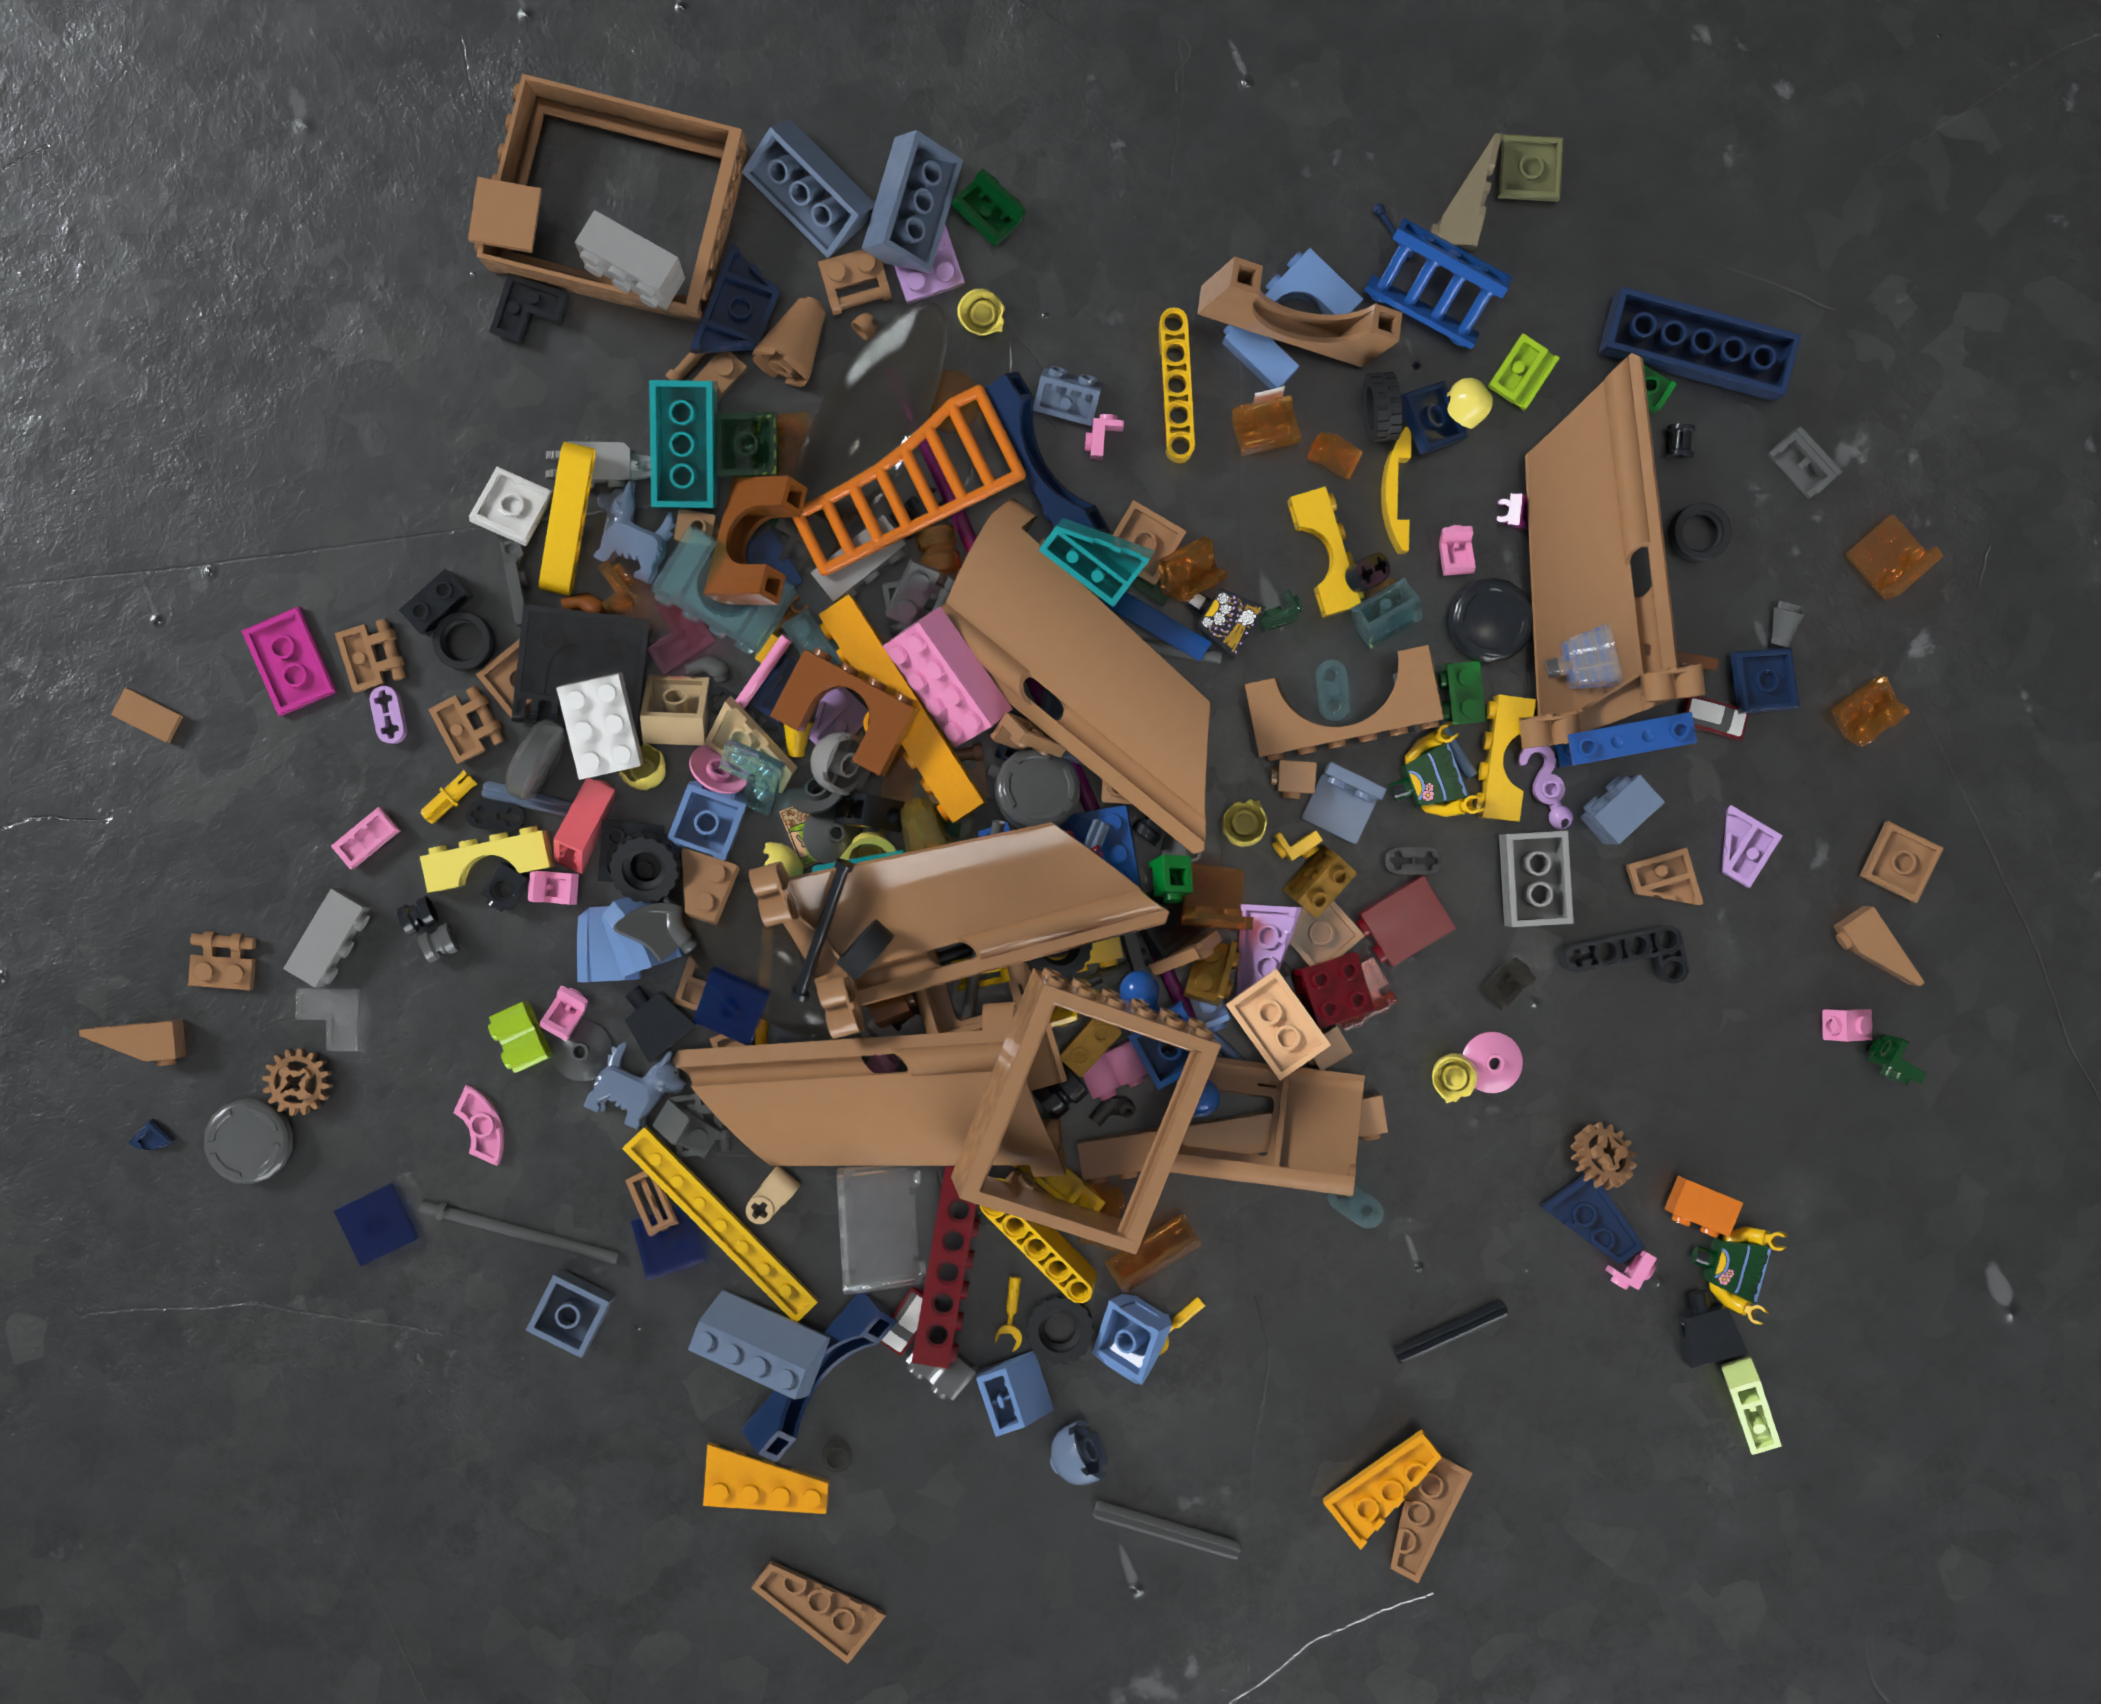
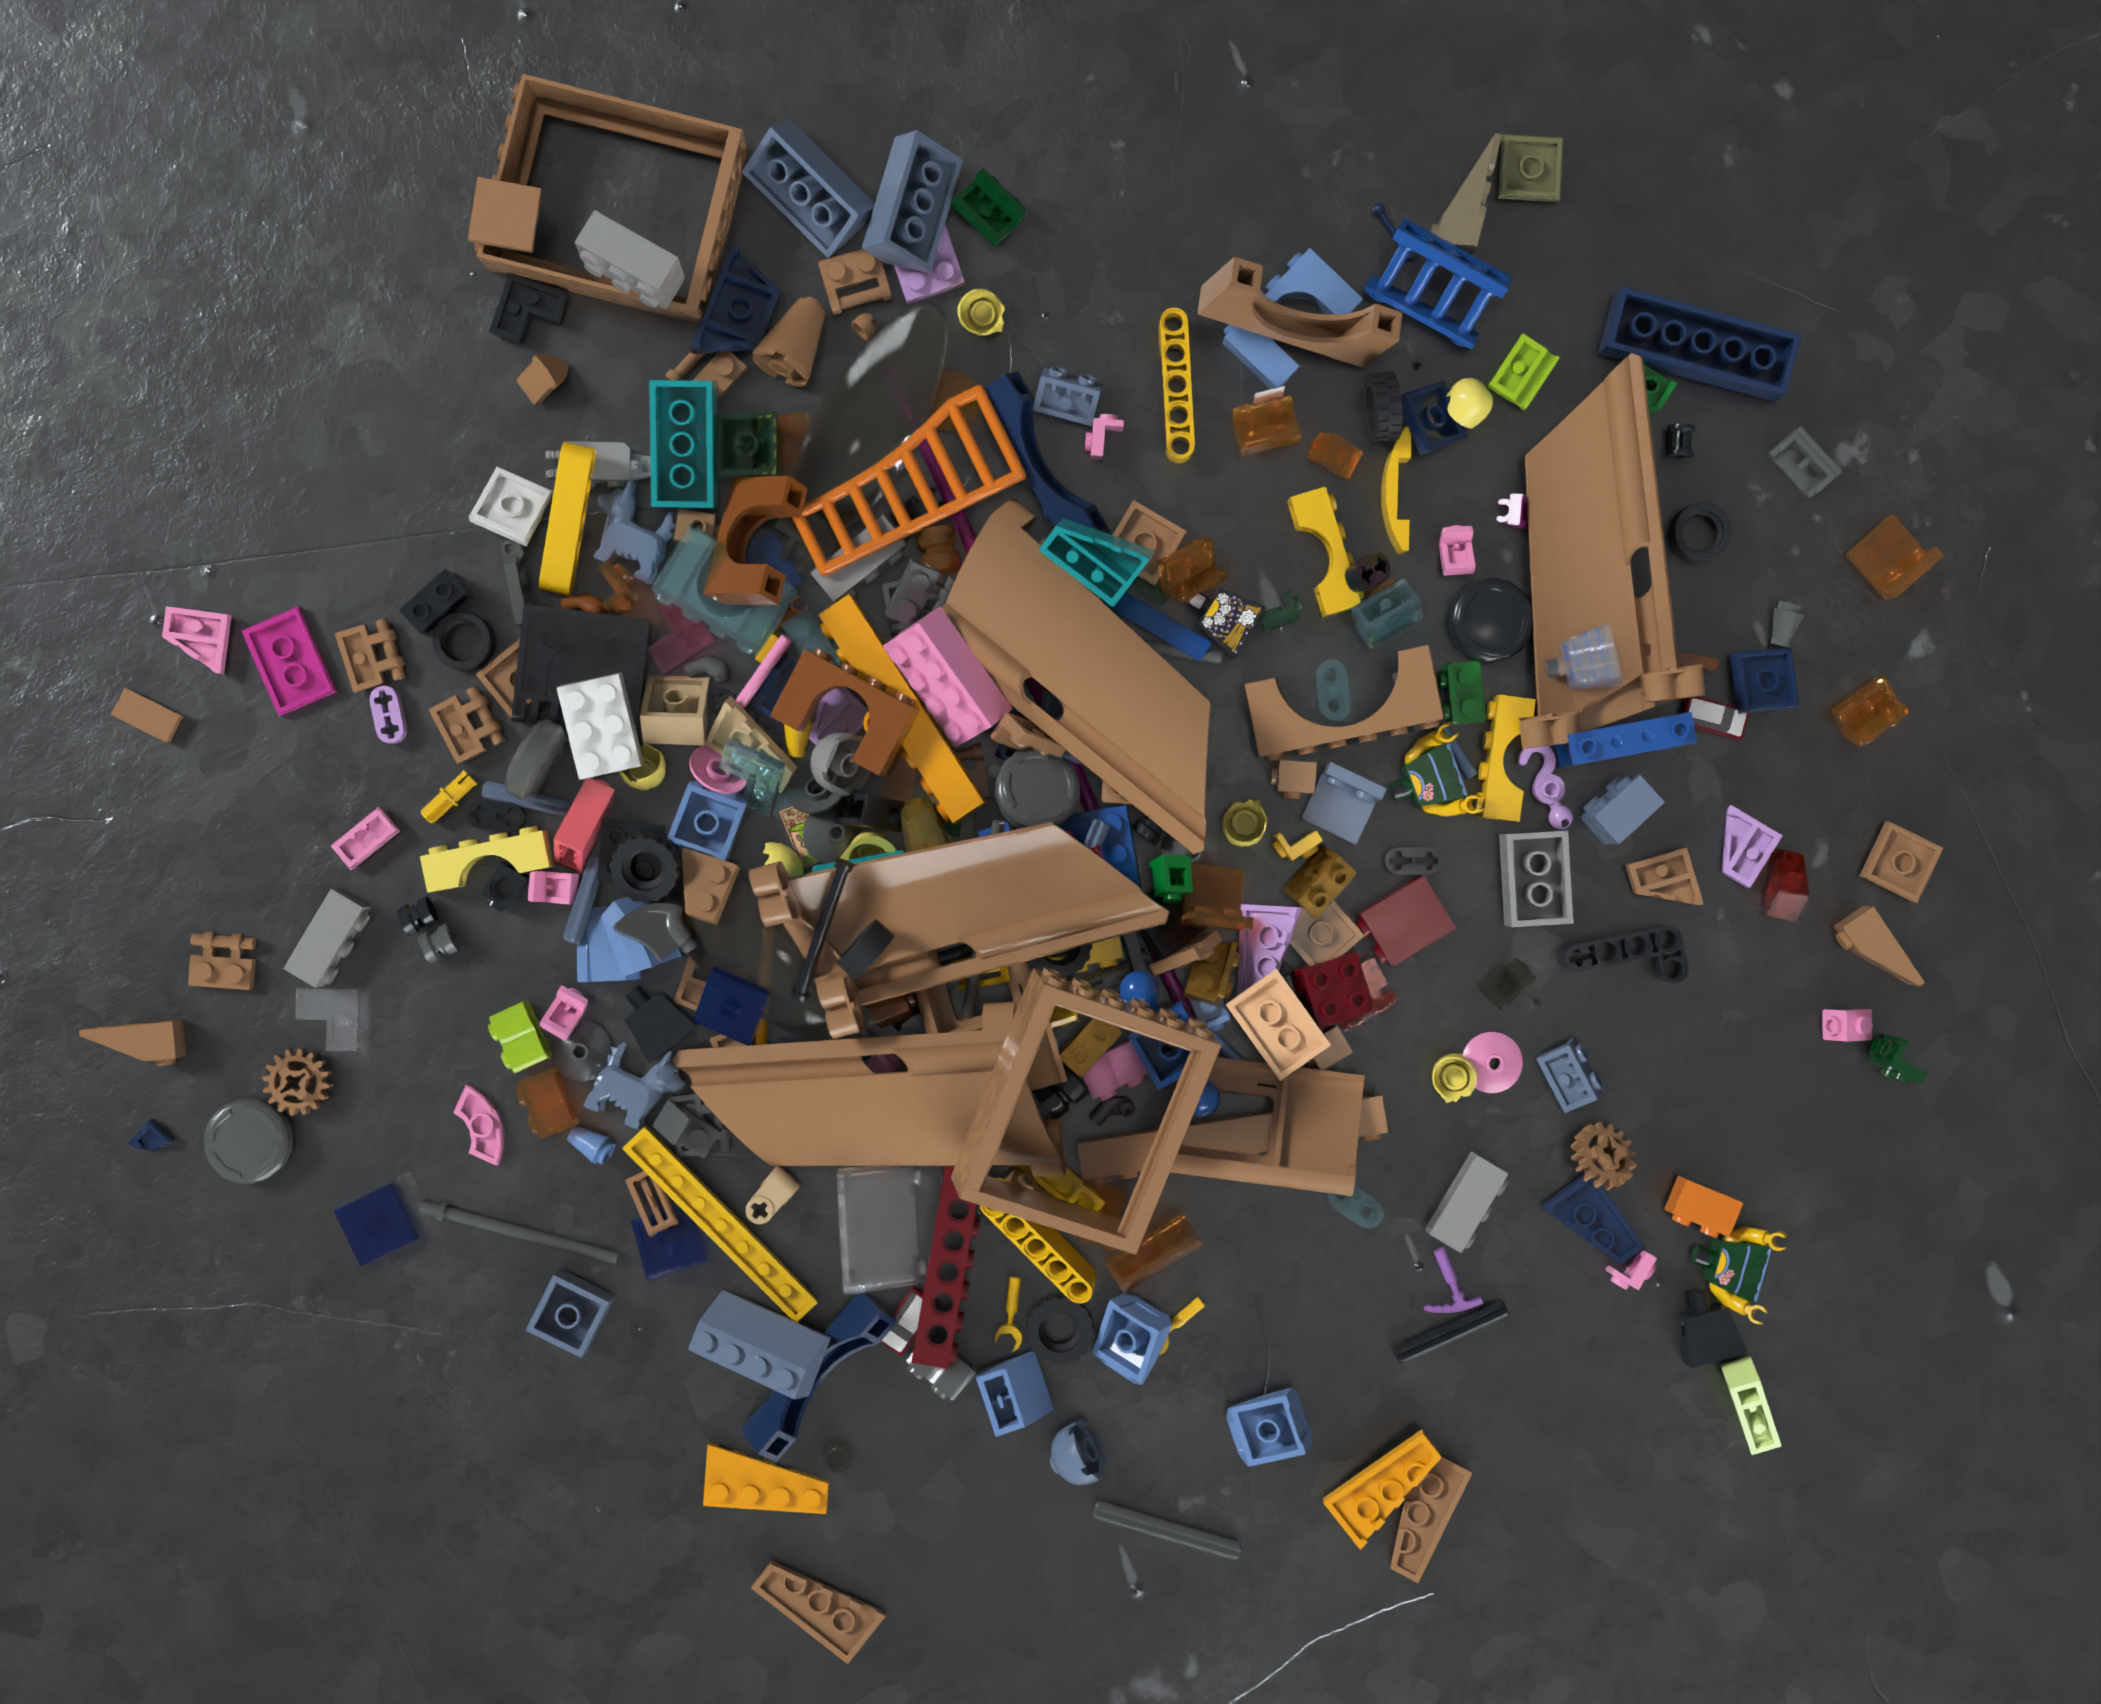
(199, 634): none -> bright pink wing
(542, 377): none -> medium nougat tile
(547, 1103): none -> clear orange brick
(583, 902): none -> sand blue axle
(591, 1144): none -> medium blue cone
(1270, 1427): none -> medium blue slope
(1451, 1278): none -> medium lavender piece
(1467, 1202): none -> light grey brick
(1571, 1075): none -> sand blue bracket
(1786, 885): none -> clear red slope

